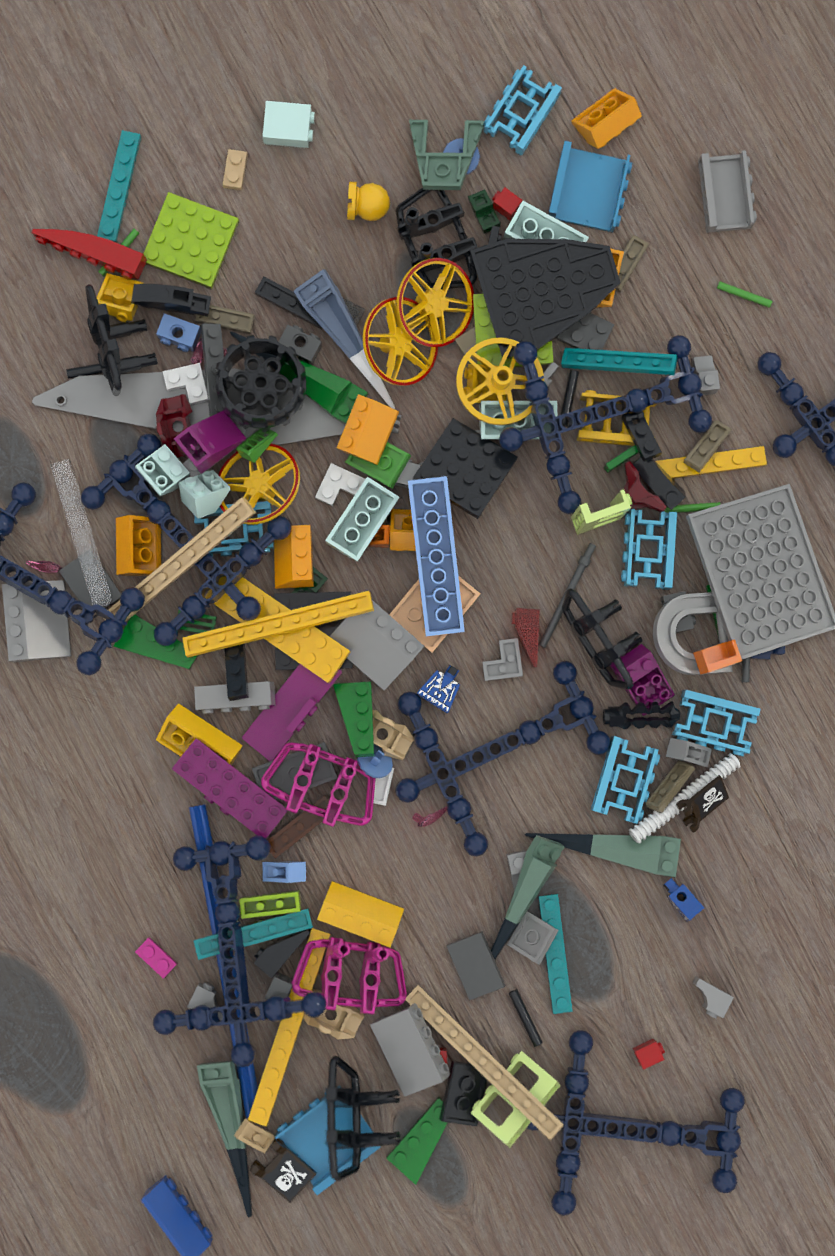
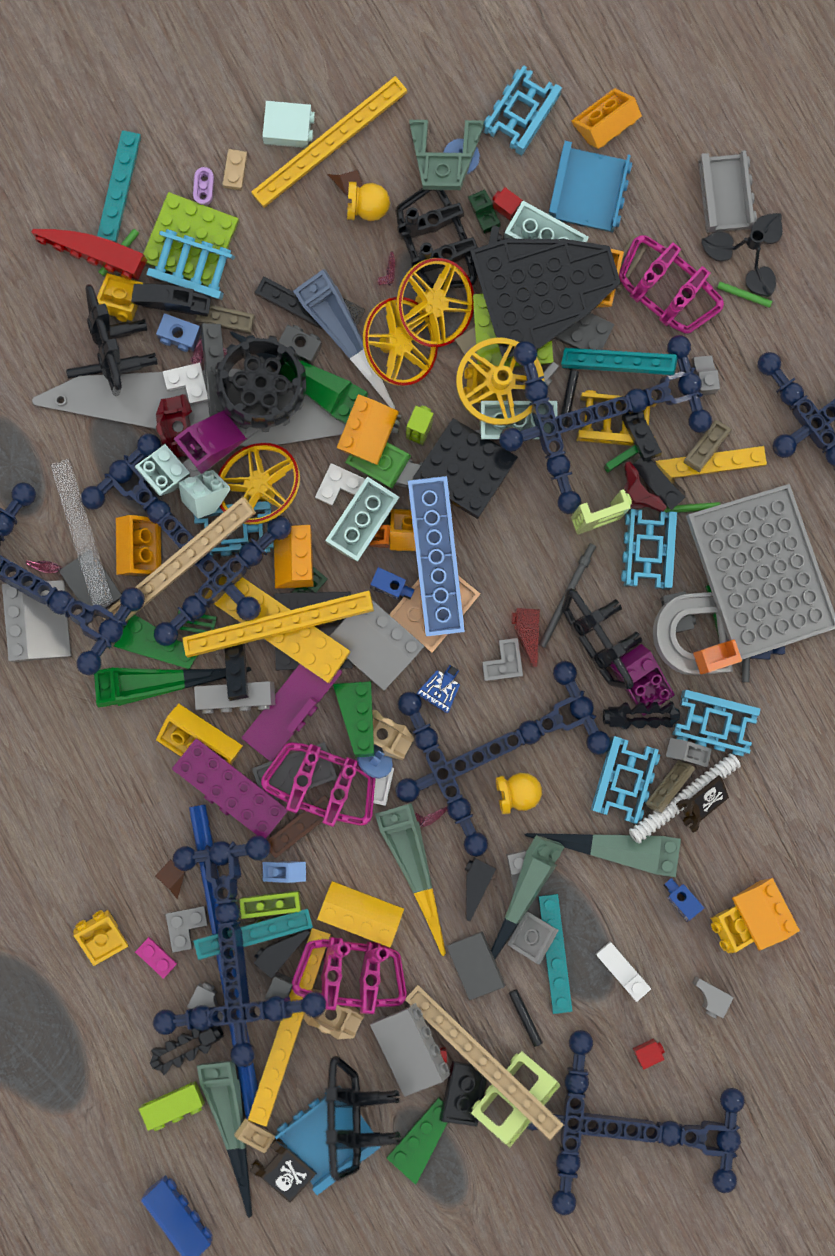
(99, 937): none -> yellow plate
(130, 685): none -> green plate
(171, 877): none -> reddish brown sticker
(172, 1106): none -> lime brick
(177, 277): none -> medium azure fence
(180, 923): none -> light grey plate
(203, 187): none -> lavender plate
(205, 1038): none -> black sword
(253, 448): bright green slope -> none
(329, 142): none -> yellow plate
(343, 180): none -> reddish brown sticker
(382, 581): none -> blue torso
(390, 272): none -> clear pink bar
(405, 841): none -> sand green plate
(419, 424): none -> lime brick
(477, 880): none -> black slope
(519, 792): none -> yellow tile
(623, 971): none -> white slope
(679, 302): none -> dark pink piece
(731, 930): none -> yellow plate
(765, 913): none -> light orange slope
(766, 230): none -> black plant

